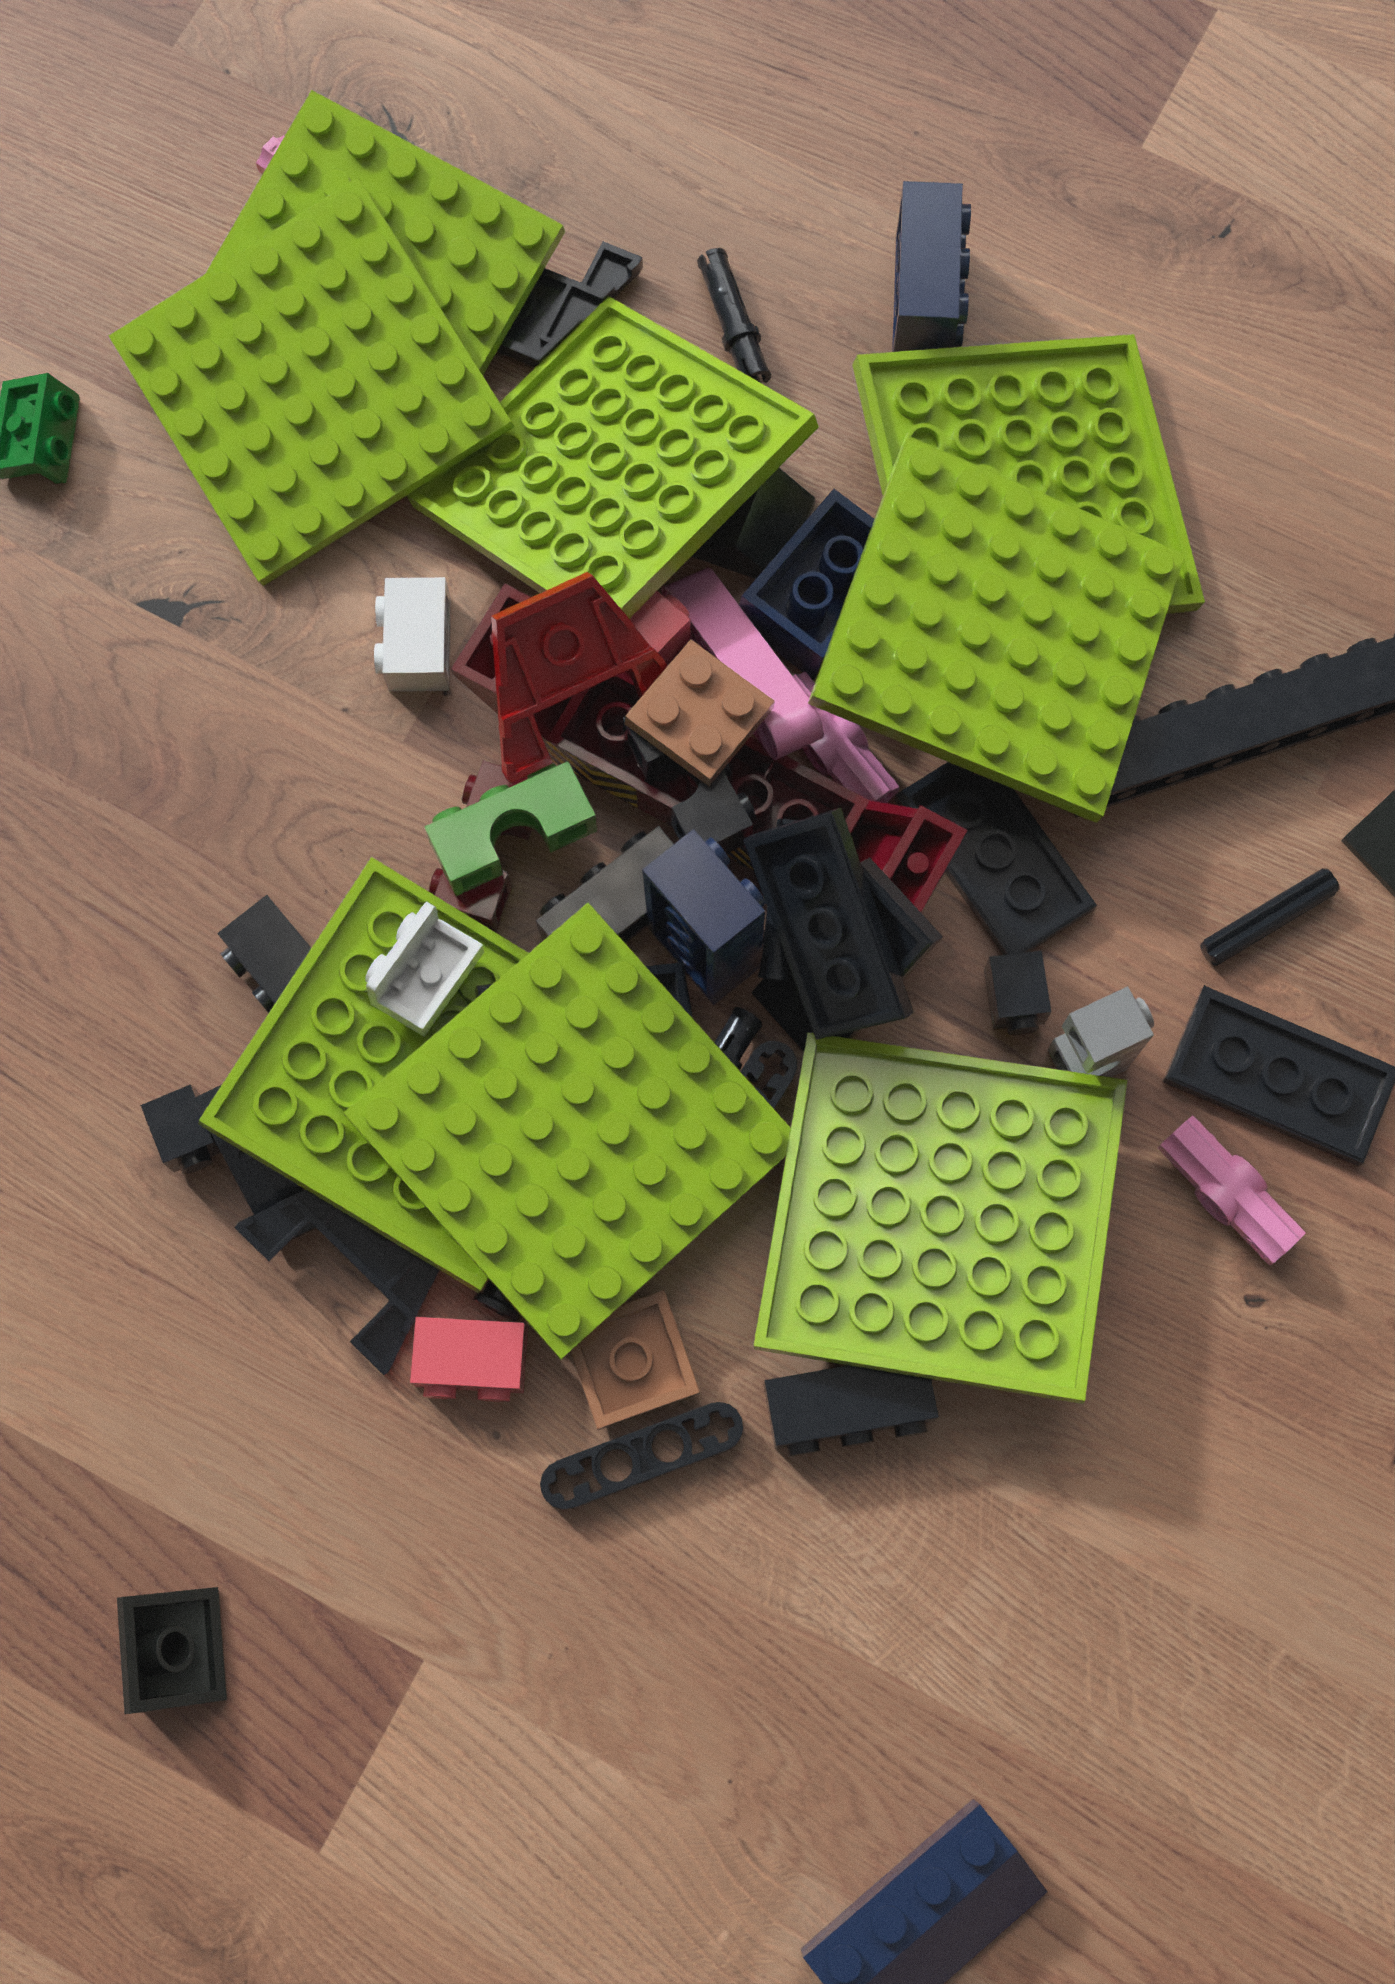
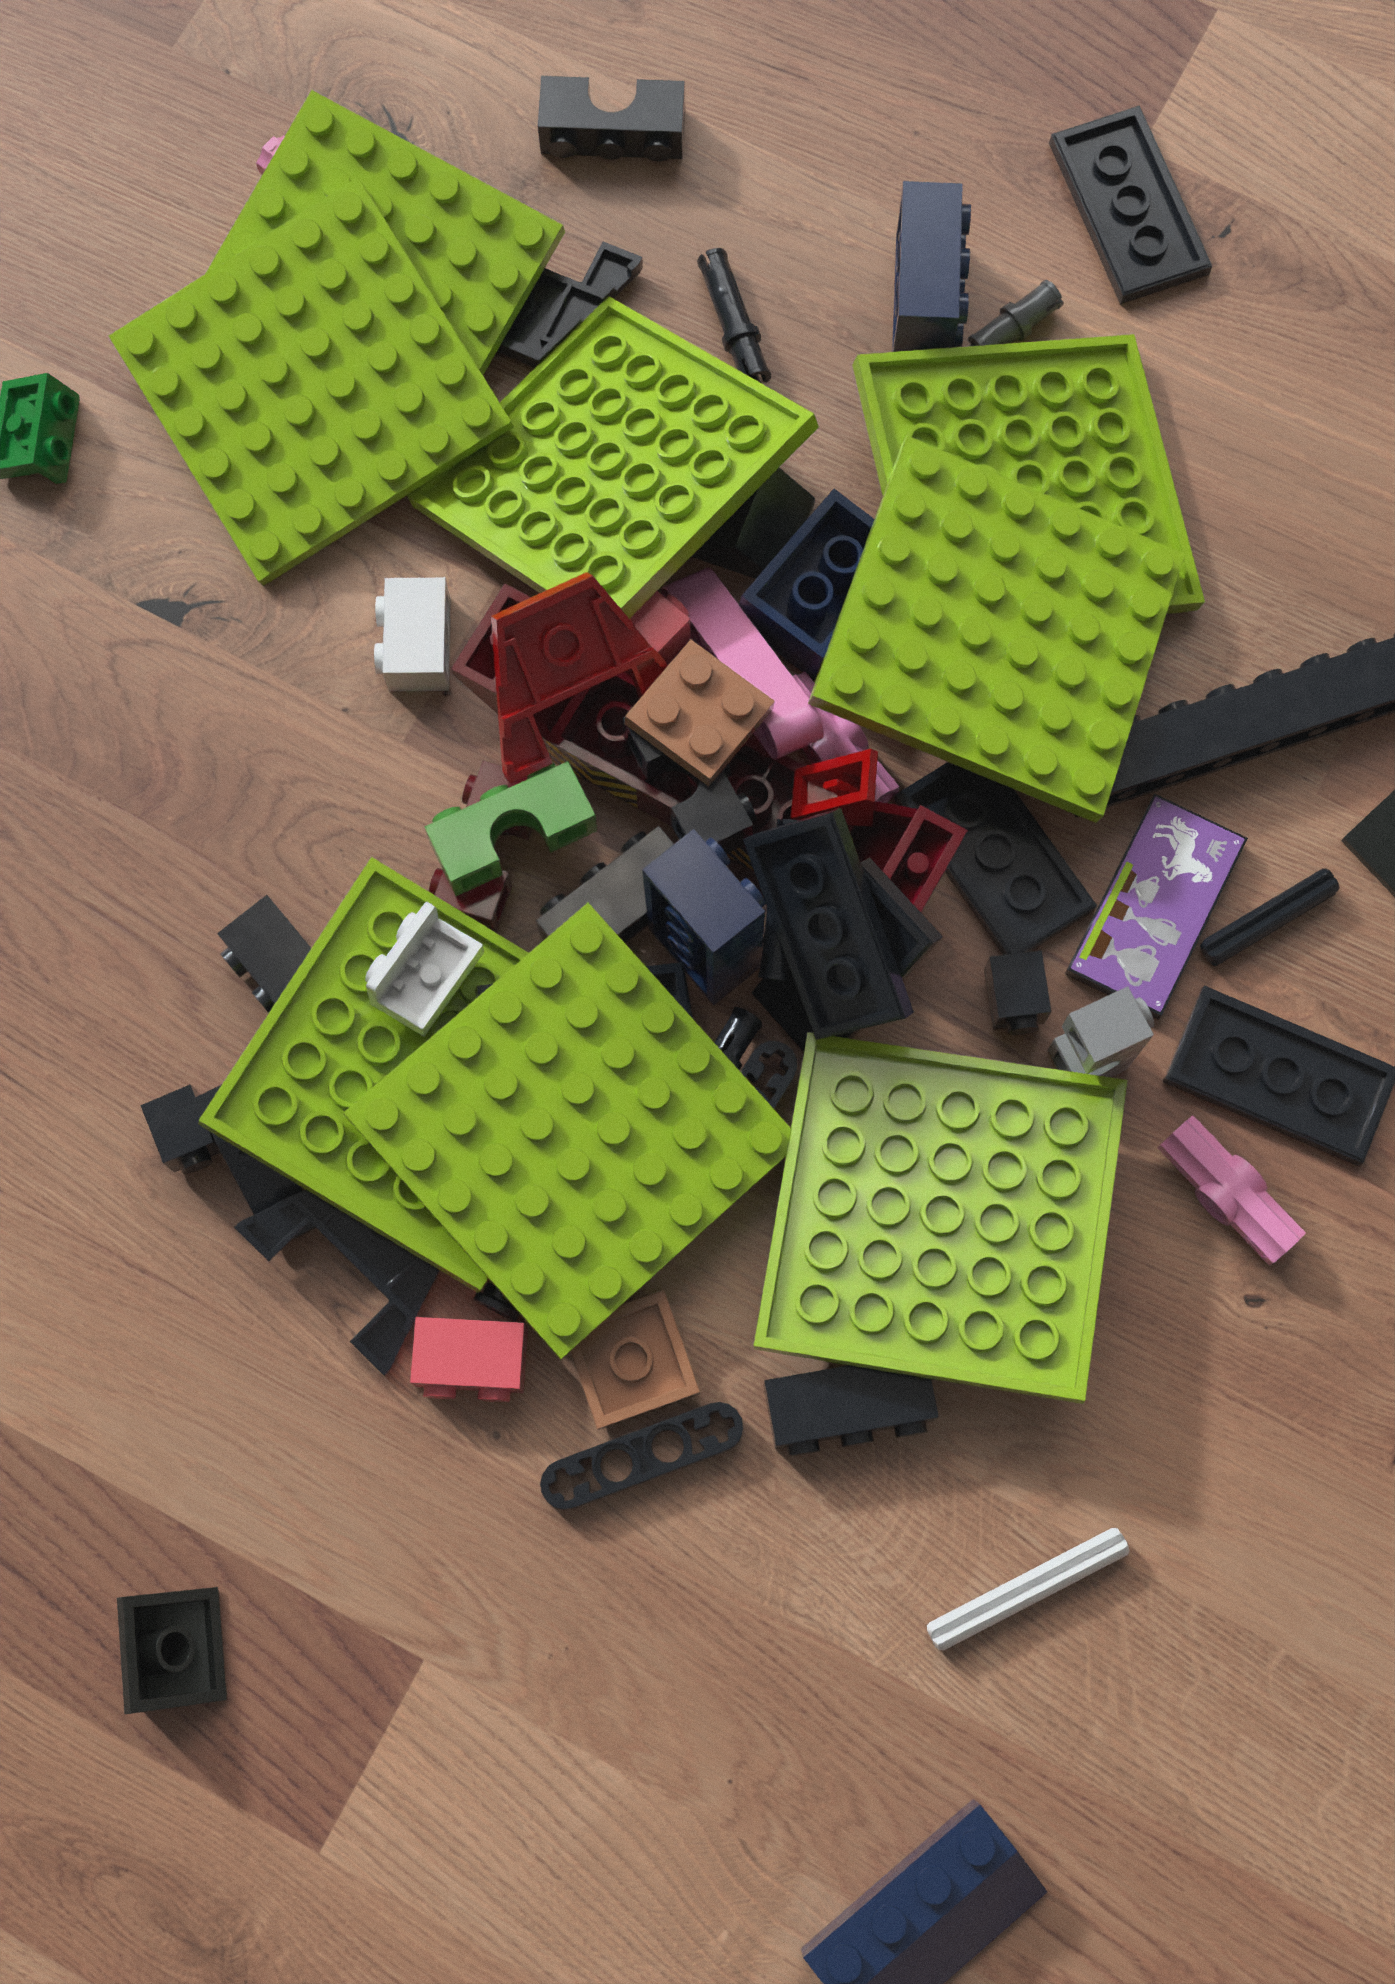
(645, 129): none -> arch
(837, 783): none -> red slope
(1018, 318): none -> dark grey pin
(1027, 1589): none -> white axle
(1130, 204): none -> black tile
(1157, 904): none -> medium lavender tile

